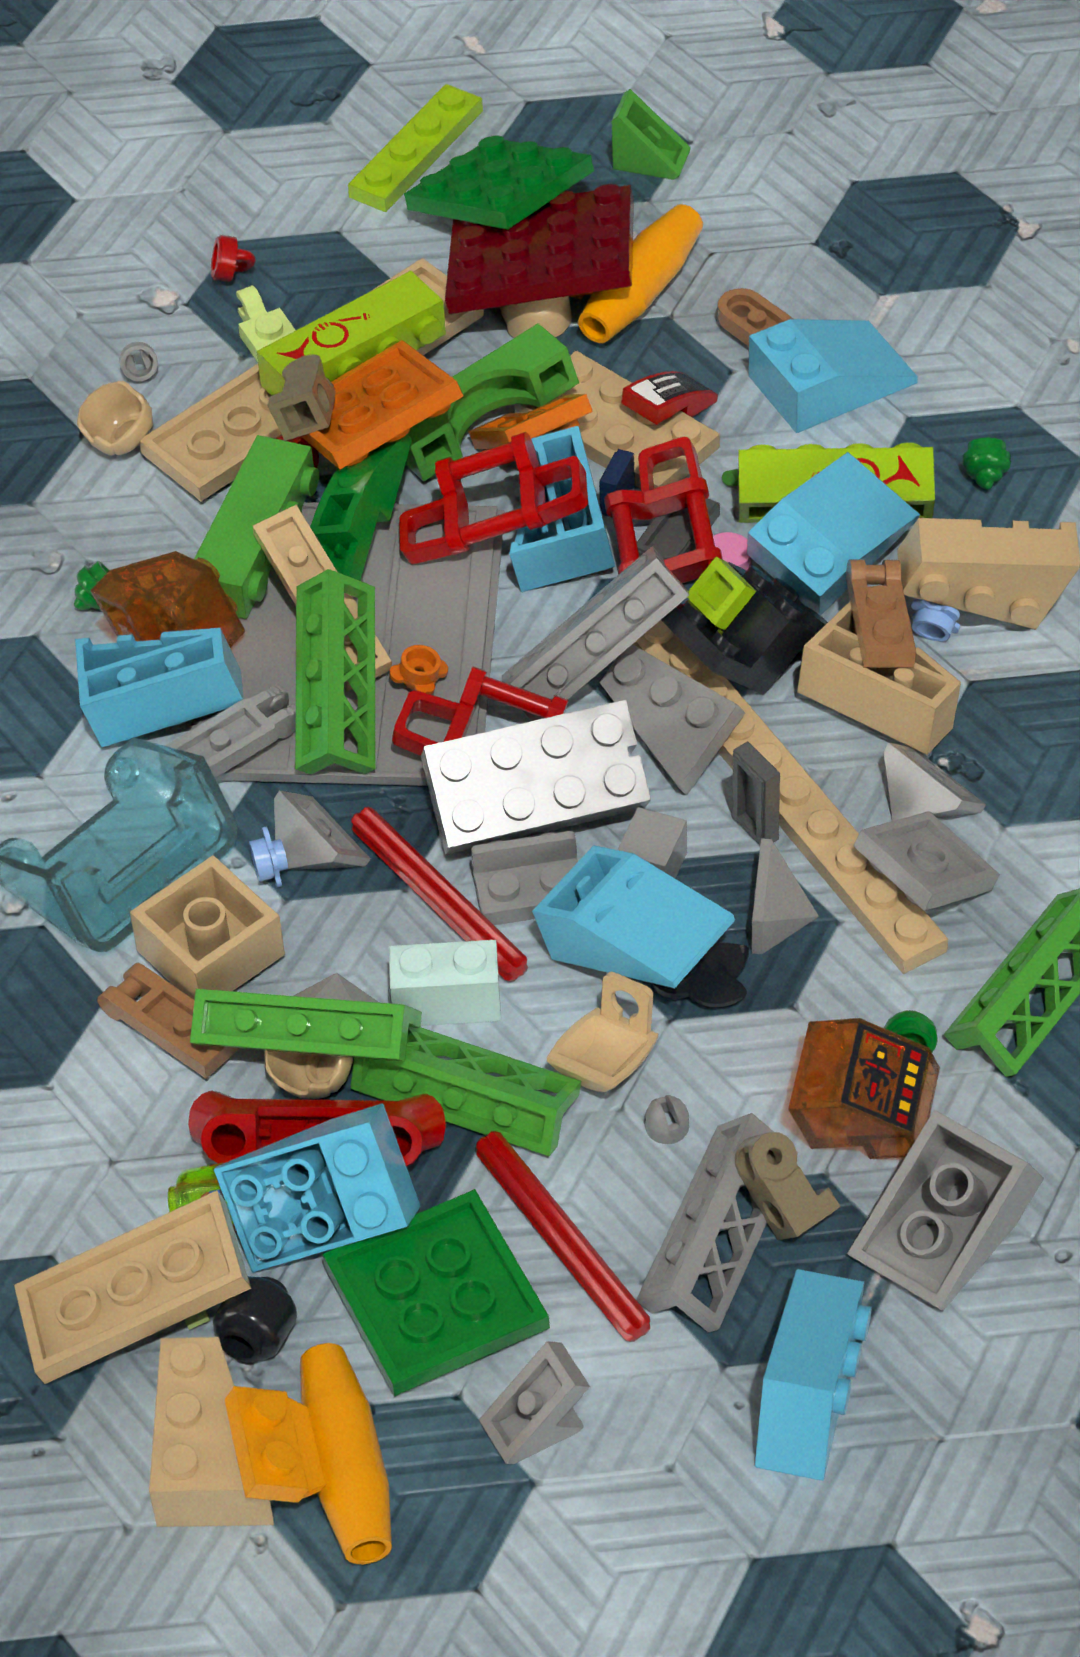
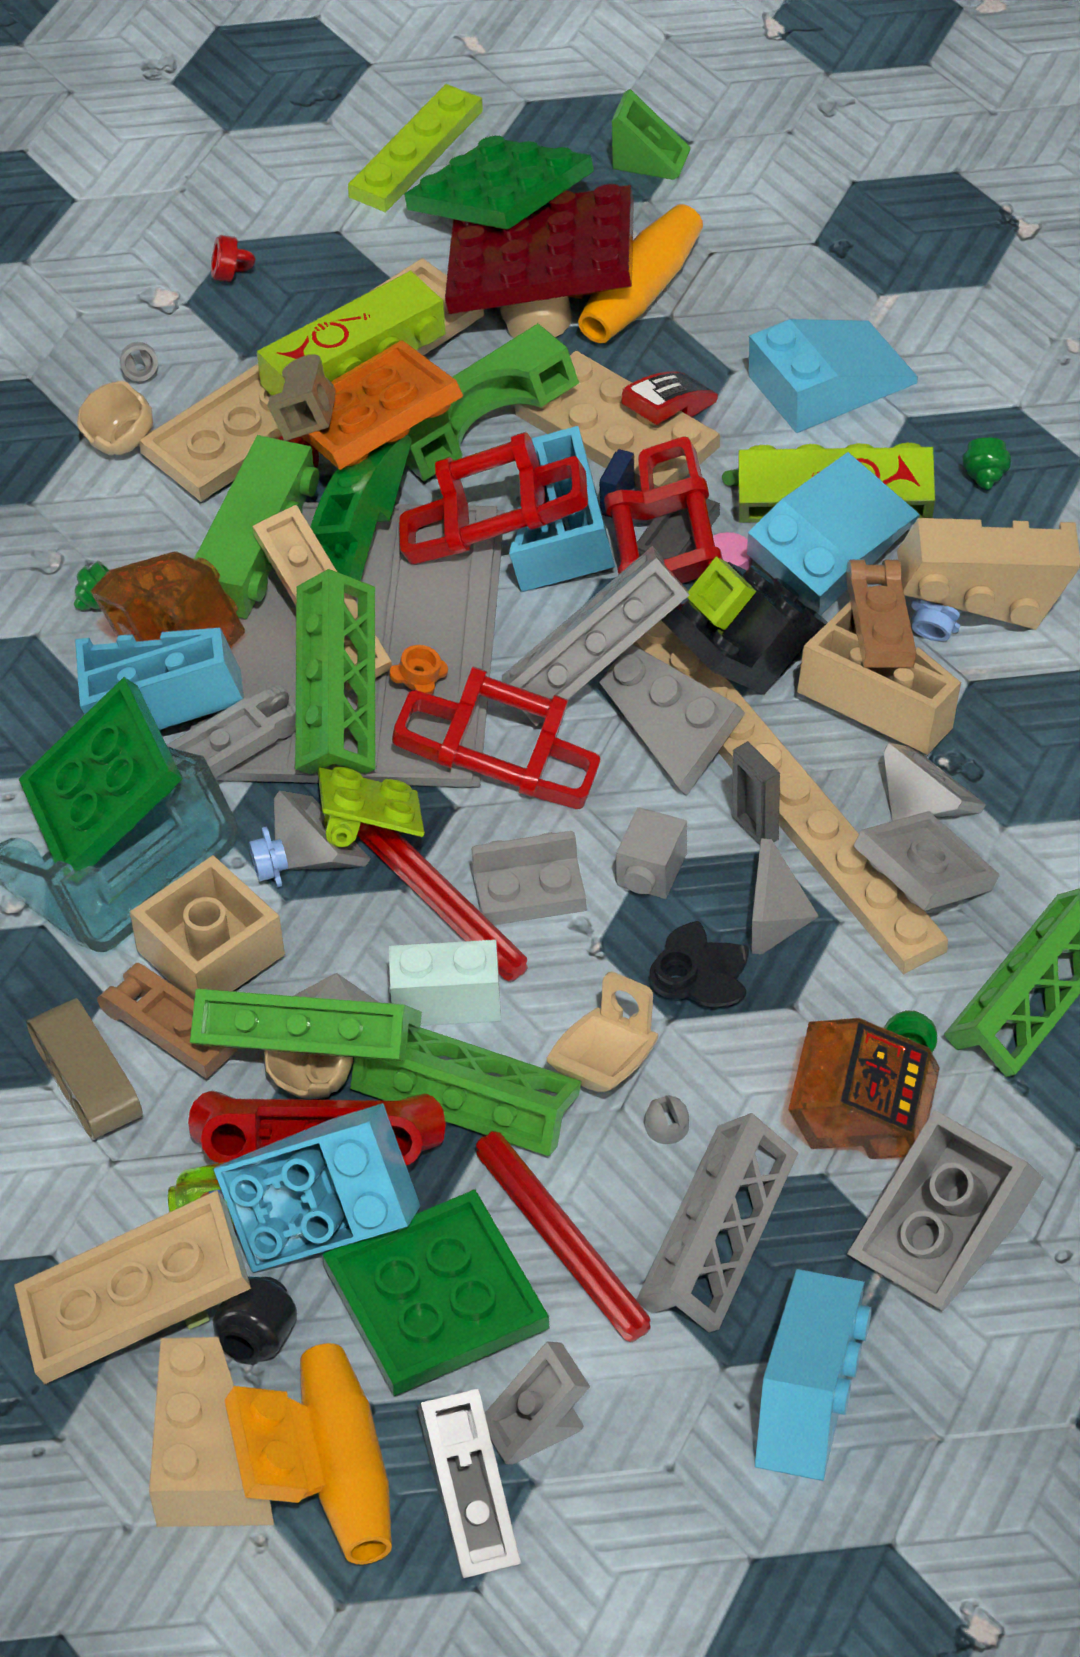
(84, 1068): none -> dark tan beam
(100, 778): none -> green plate
(258, 325): yellowish green plate -> none
(352, 799): none -> lime hinge
(468, 1482): none -> slope
(535, 777): piece -> none
(553, 417): orange plate -> none
(628, 919): medium azure slope -> none
(747, 312): medium nougat plate -> none
(780, 1187): dark tan leg -> none

